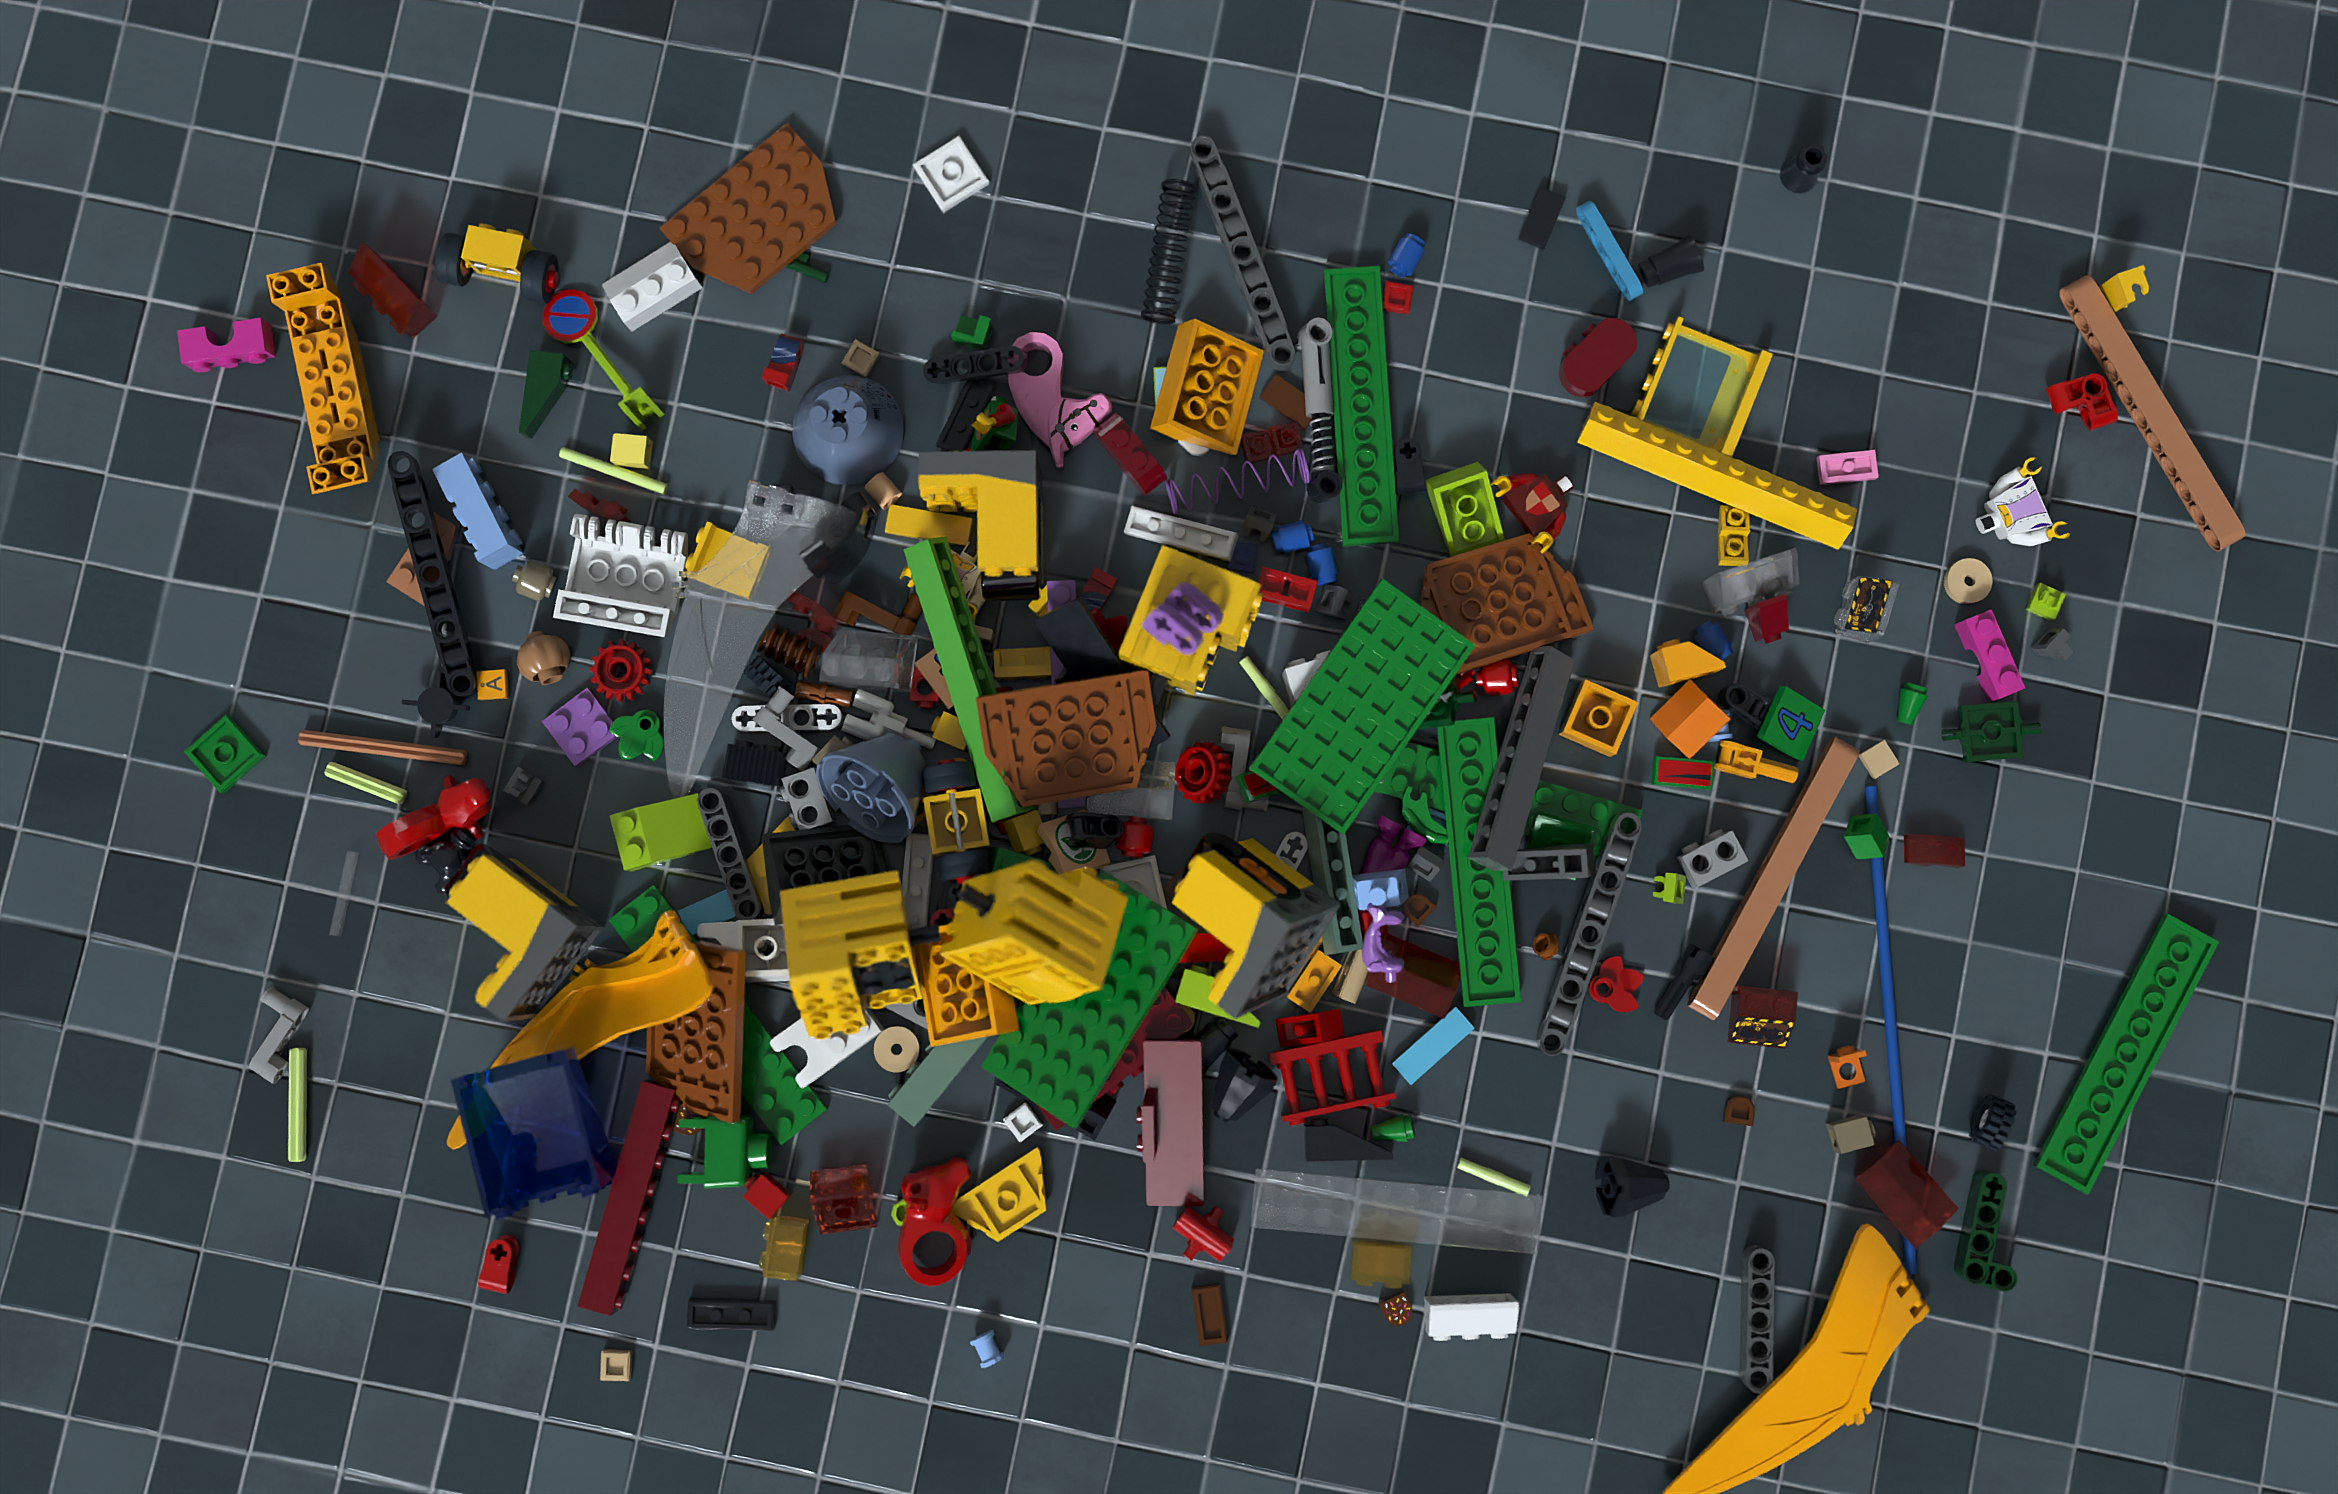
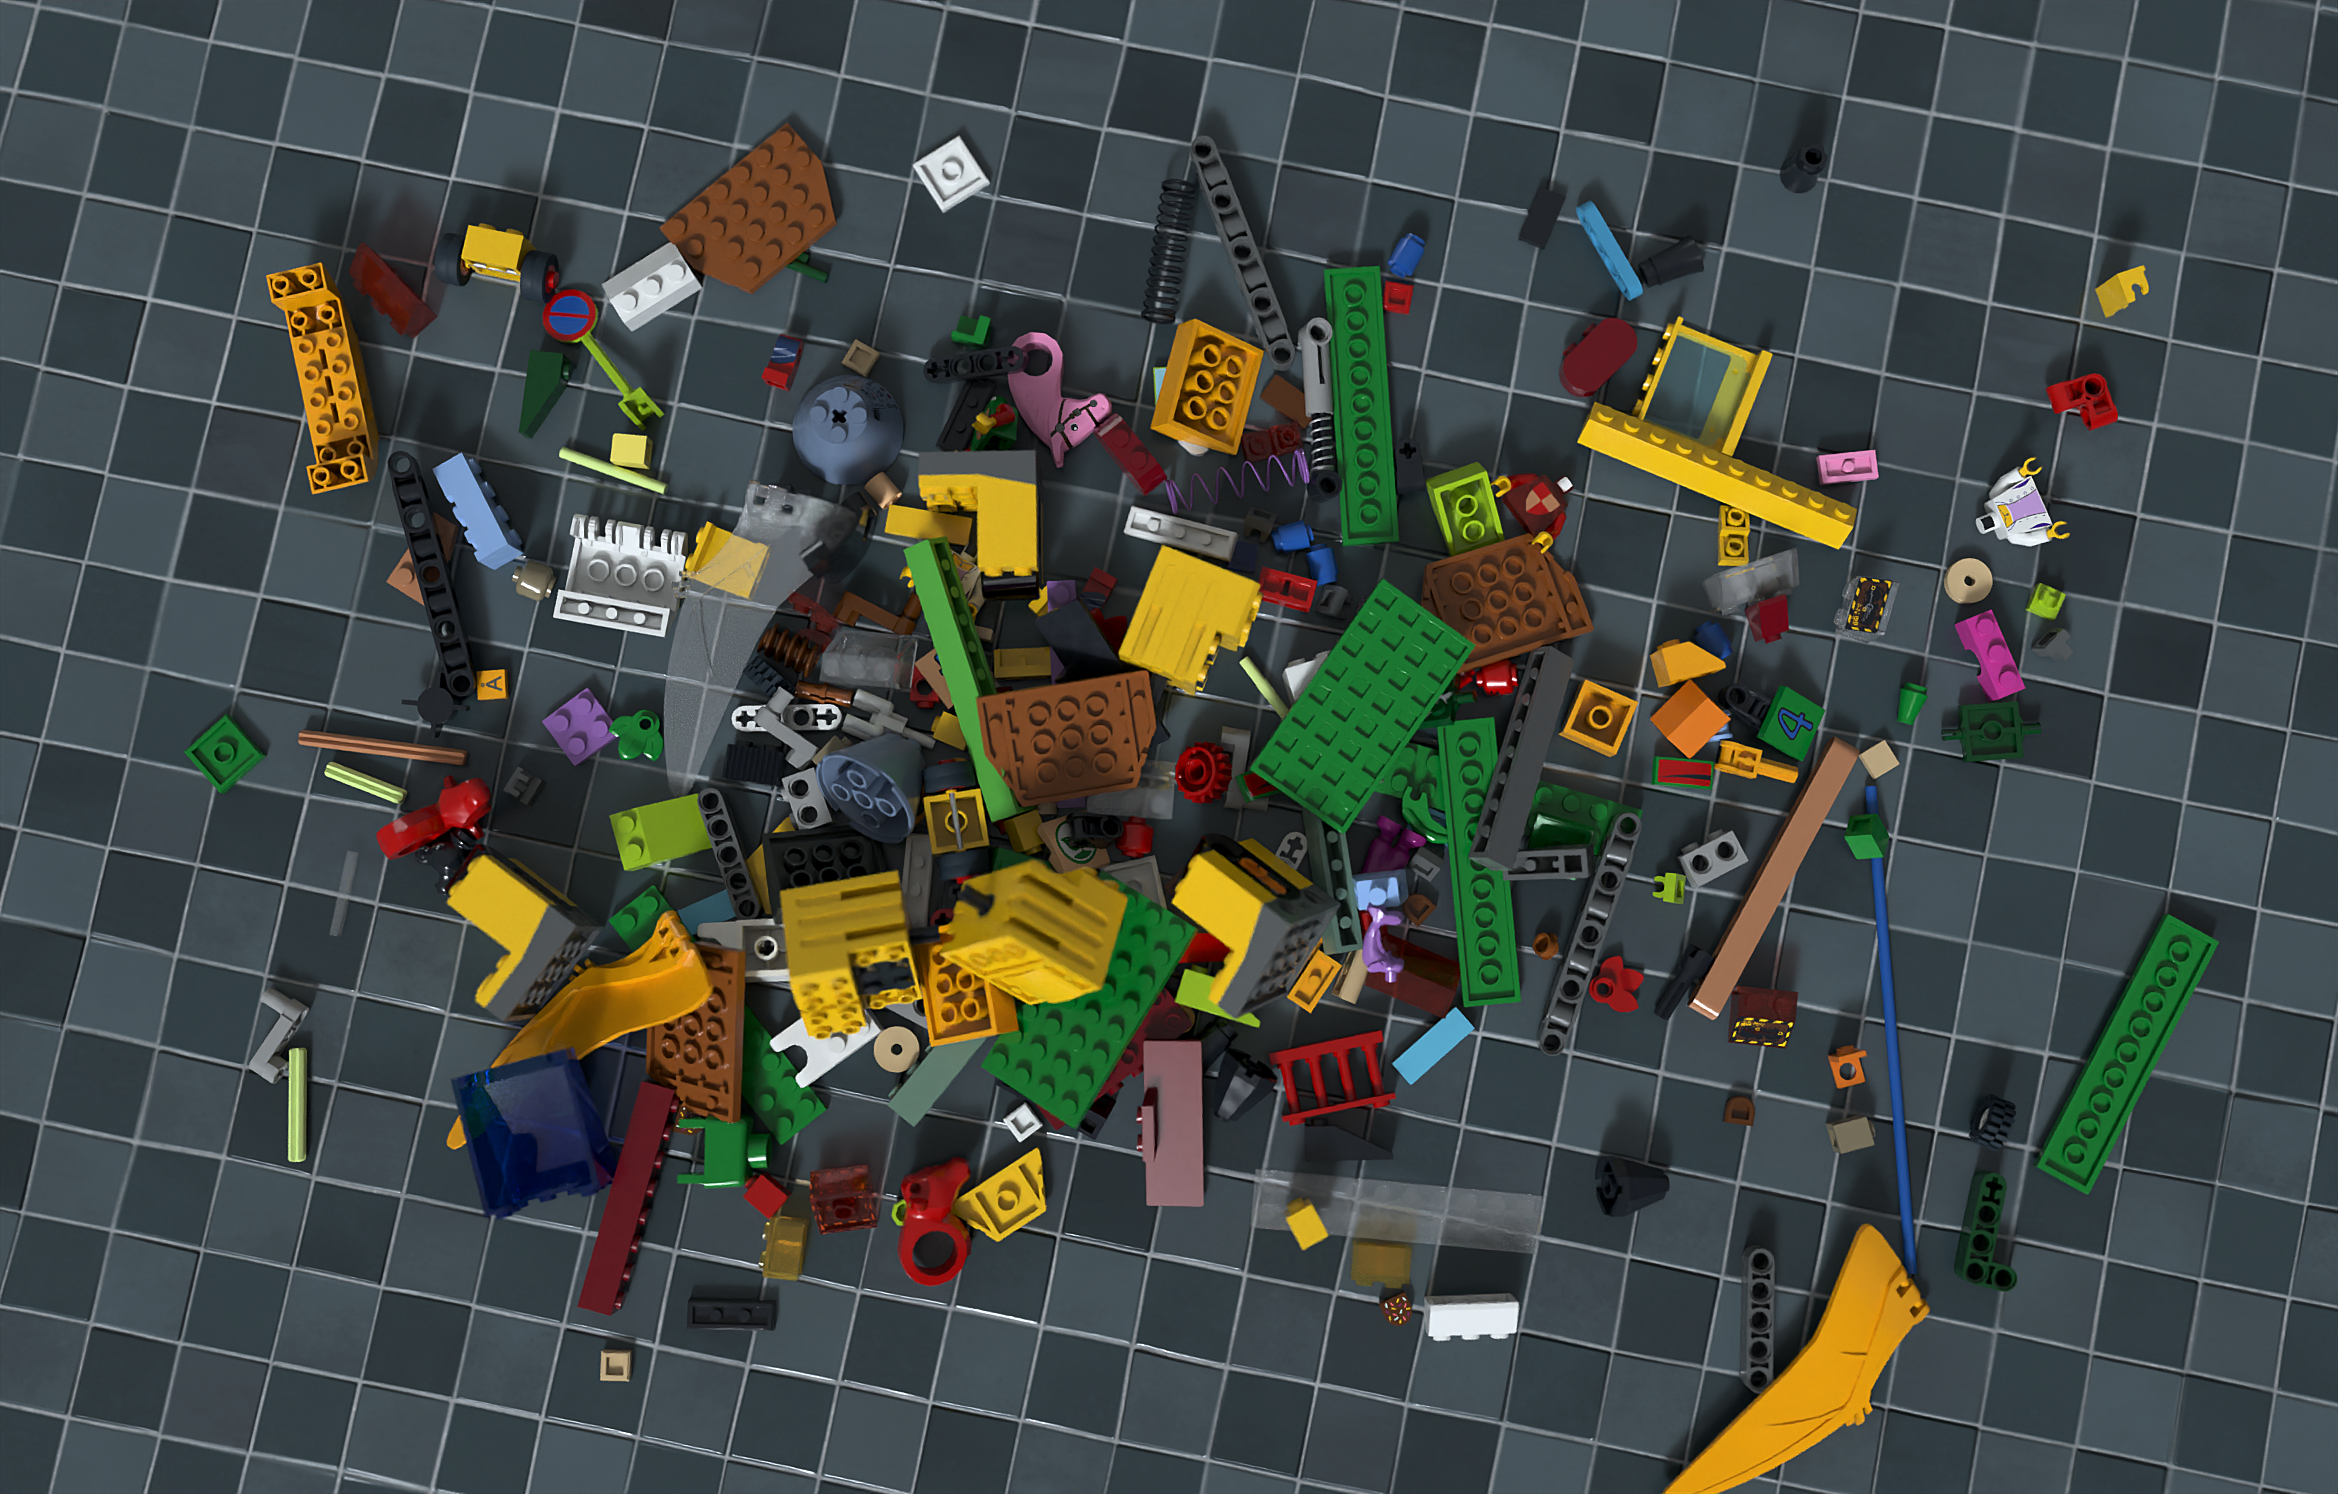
(250, 343): dark pink arch -> none
(499, 1269): red piece -> none
(543, 658): medium nougat plant -> none
(604, 509): clear red slope -> none
(606, 666): red gear -> none
(987, 1349): light blue bush -> none
(1182, 618): medium lavender piece -> none
(1203, 1233): red pin -> none
(1209, 1314): reddish brown tile -> none
(1304, 1222): none -> yellow brick
(1310, 1028): red slope -> none
(1394, 1129): green cone -> none
(1493, 1176): yellowish green piece -> none
(1906, 1194): clear red slope -> none
(1934, 850): clear red slope -> none
(2152, 413): nougat beam -> none

